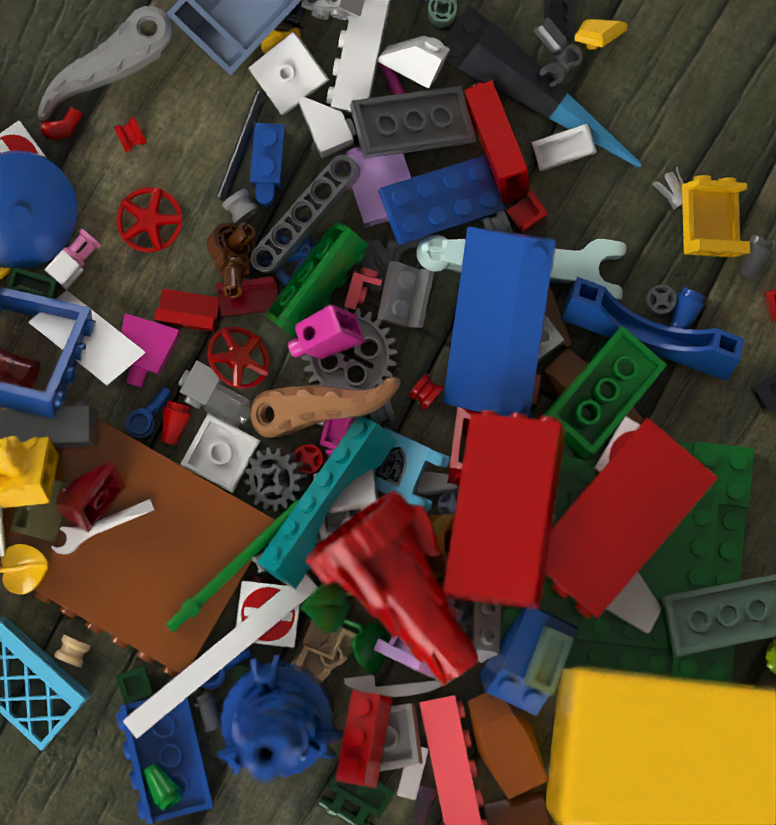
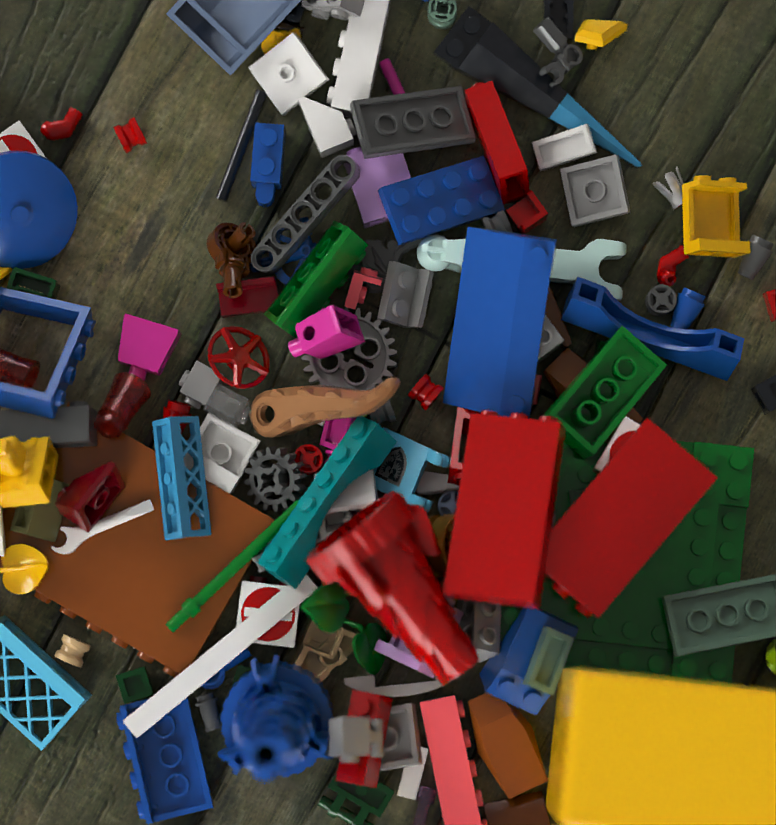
(64, 270): white piece -> none
(83, 238): bright pink bush -> none
(107, 349): white sticker -> none
(112, 60): light grey animal -> none
(121, 404): none -> clear red plant
(140, 421): blue plate -> none
(149, 219): red wheel -> none
(162, 787): green cone -> none
(175, 477): none -> dark azure fence
(187, 310): red panel -> none
(217, 475): none -> white piece
(240, 206): light grey wheel -> none
(352, 738): none -> light grey brick
(416, 59): white slope -> none
(595, 190): none -> light grey hinge
(636, 605): white slope -> none
(667, 266): none -> red arm

